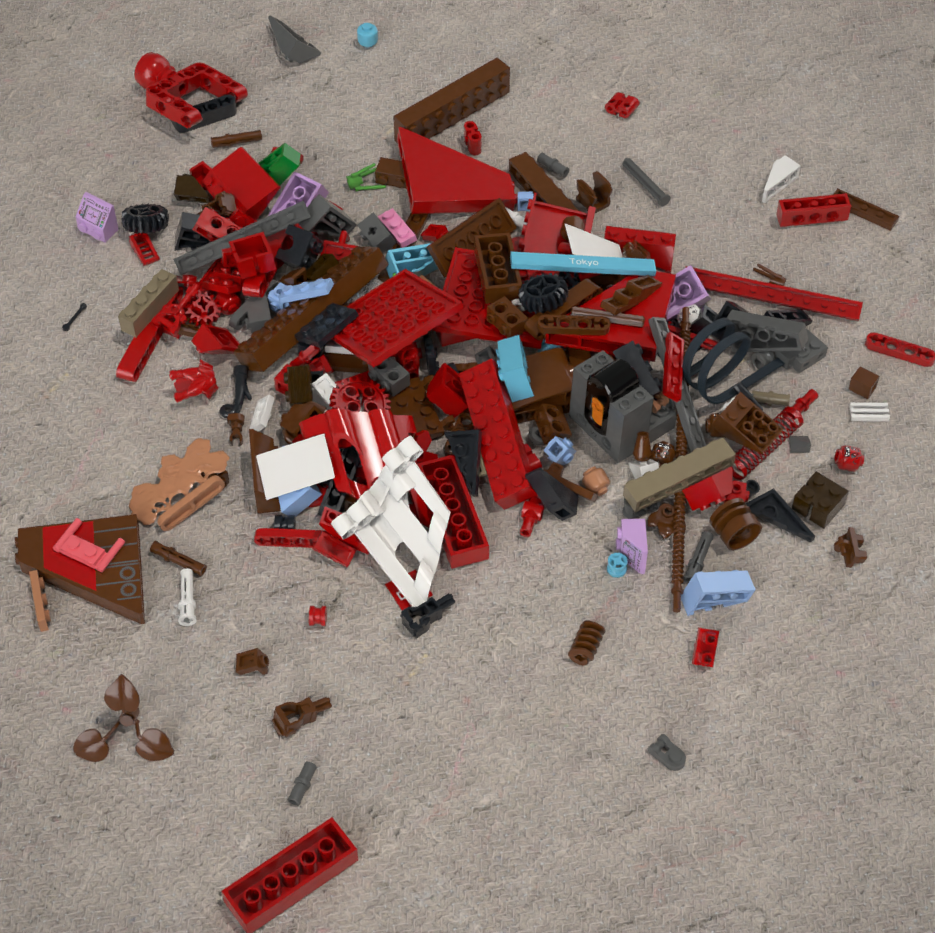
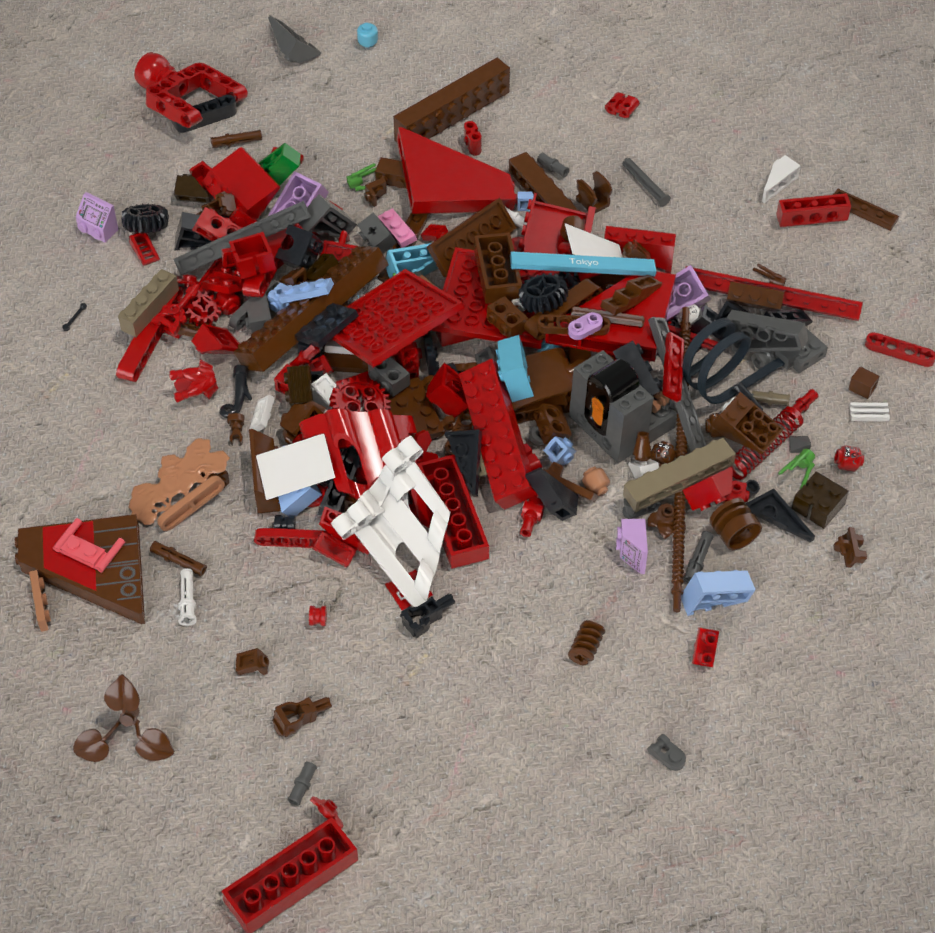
(327, 809): none -> red plate
(375, 189): none -> reddish brown bracket
(586, 326): none -> lavender plate
(615, 560): medium azure wheel -> none
(755, 296): none -> reddish brown brick
(803, 460): none -> bright green plant

